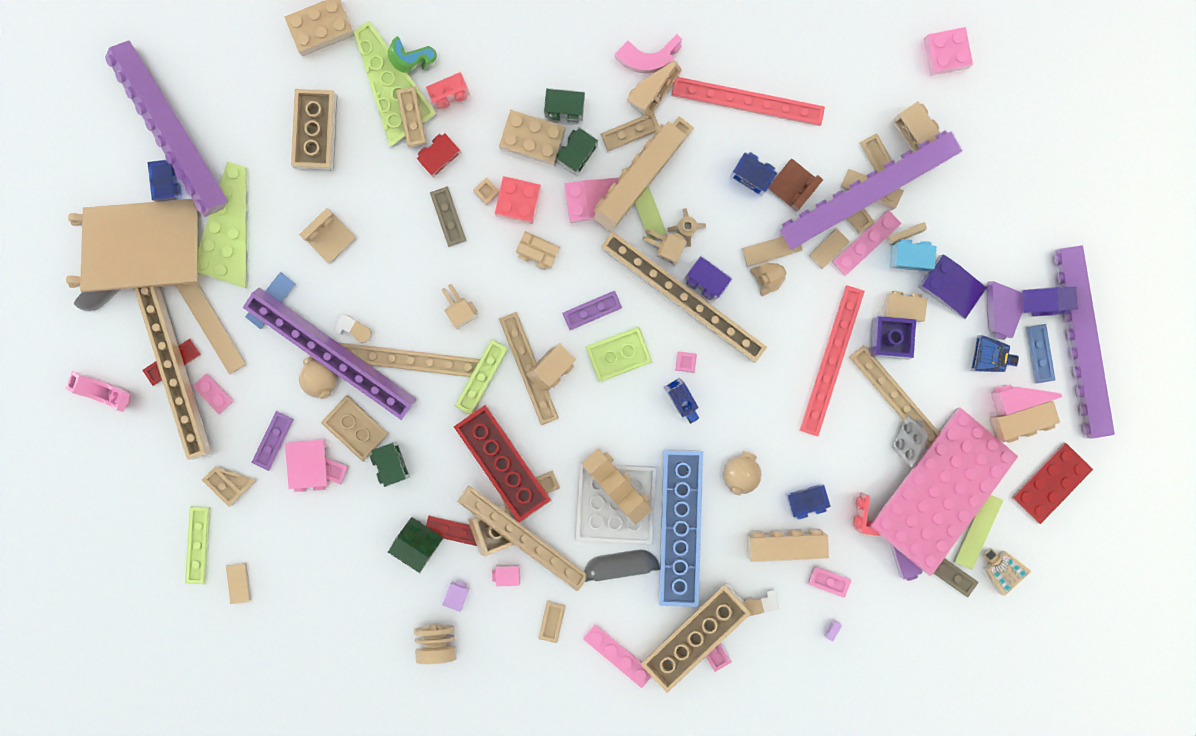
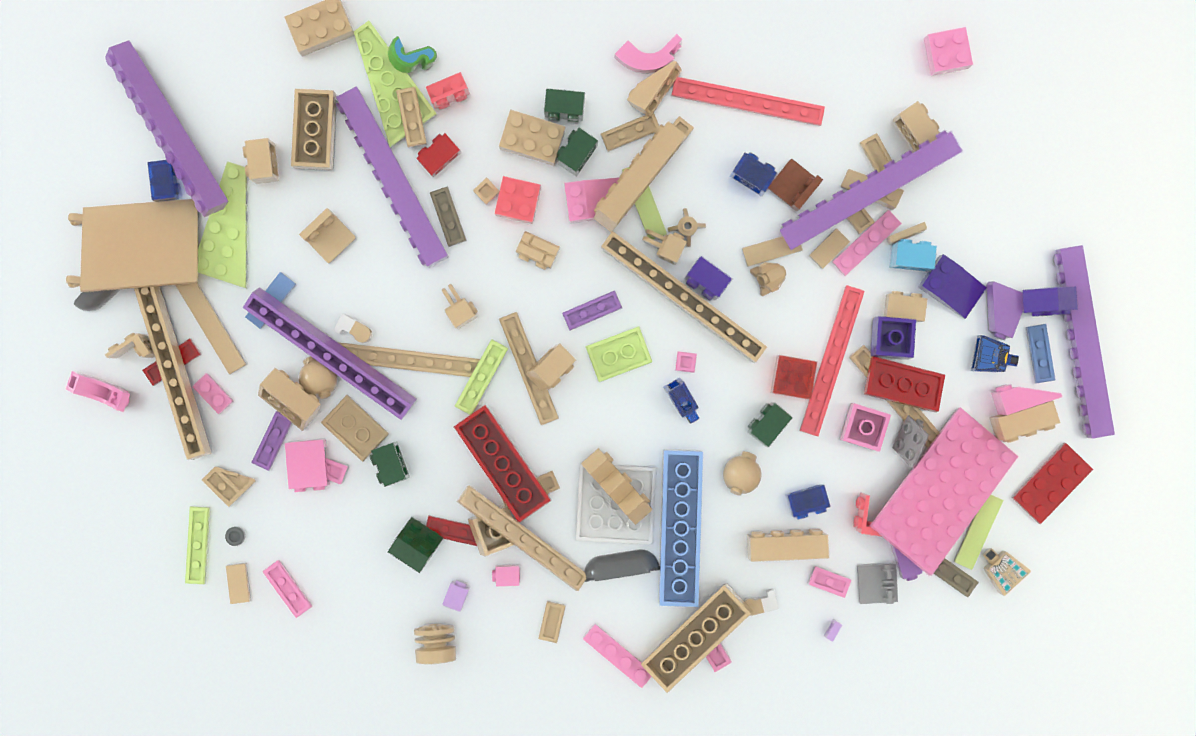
(140, 343): none -> tan bracket
(235, 536): none -> dark grey tile
(261, 160): none -> tan brick
(287, 588): none -> bright pink tile
(289, 398): none -> tan brick
(392, 177): none -> medium lavender brick
(769, 424): none -> dark green brick
(793, 377): none -> clear red brick
(865, 427): none -> bright pink brick
(878, 583): none -> light grey hinge
(904, 384): none -> red plate

